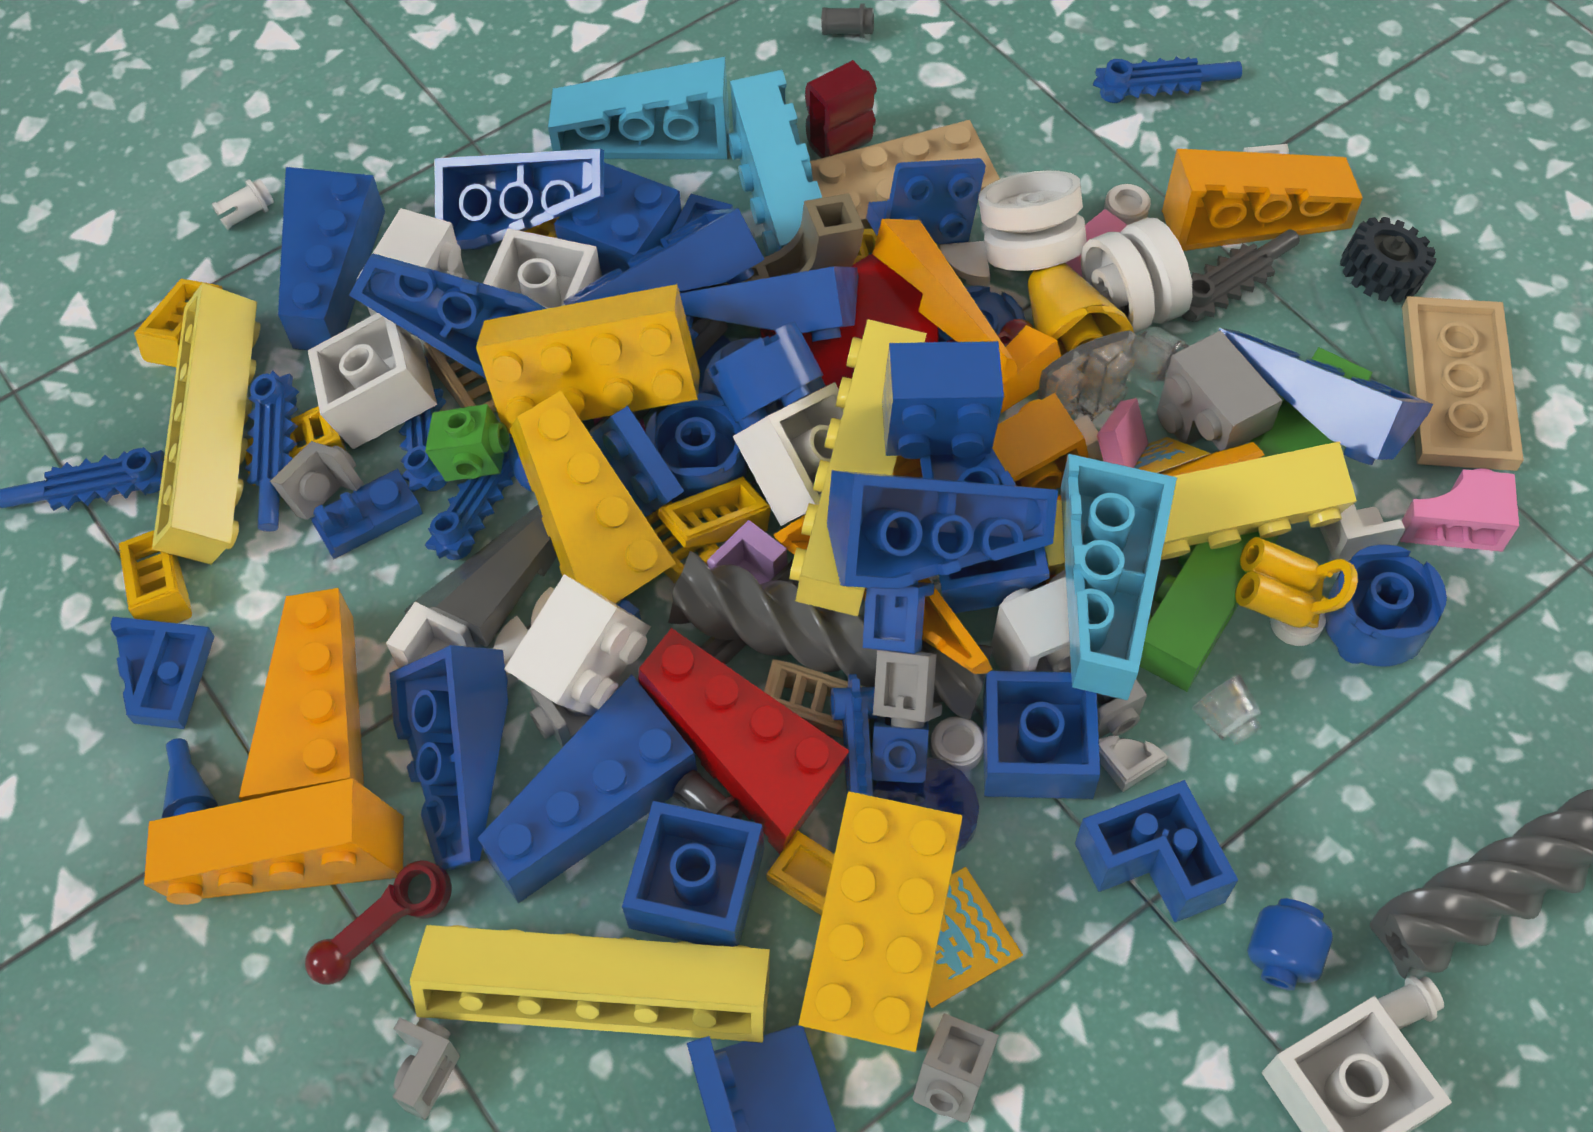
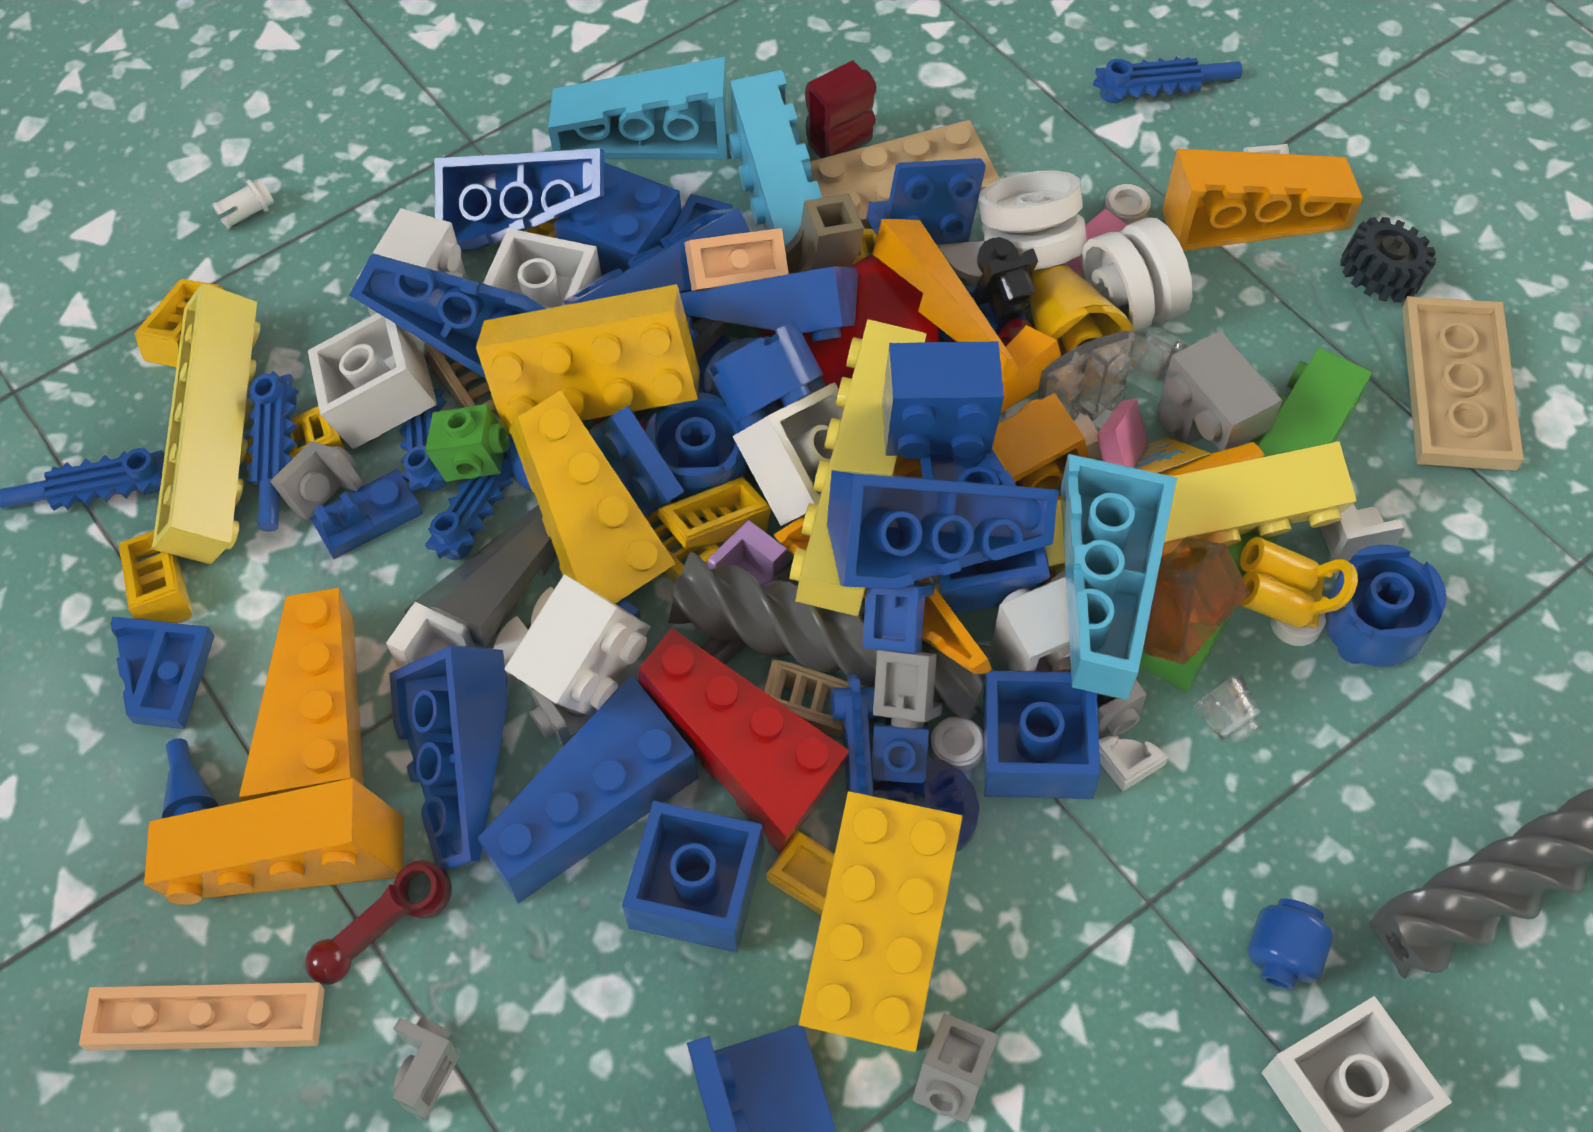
(202, 1016): none -> light nougat plate
(325, 245): blue wedge -> none
(592, 983): light yellow brick -> none
(702, 796): dark grey pin -> none
(735, 258): none -> light nougat plate
(848, 20): dark grey pin -> none
(969, 942): yellow sticker -> none
(1004, 278): none -> black hips
(1161, 837): blue brick -> none
(1192, 598): none -> clear orange slope
(1235, 274): dark grey piece -> none
(1359, 413): wedge -> none
(1413, 1002): white pin -> none
(1473, 515): bright pink arch -> none

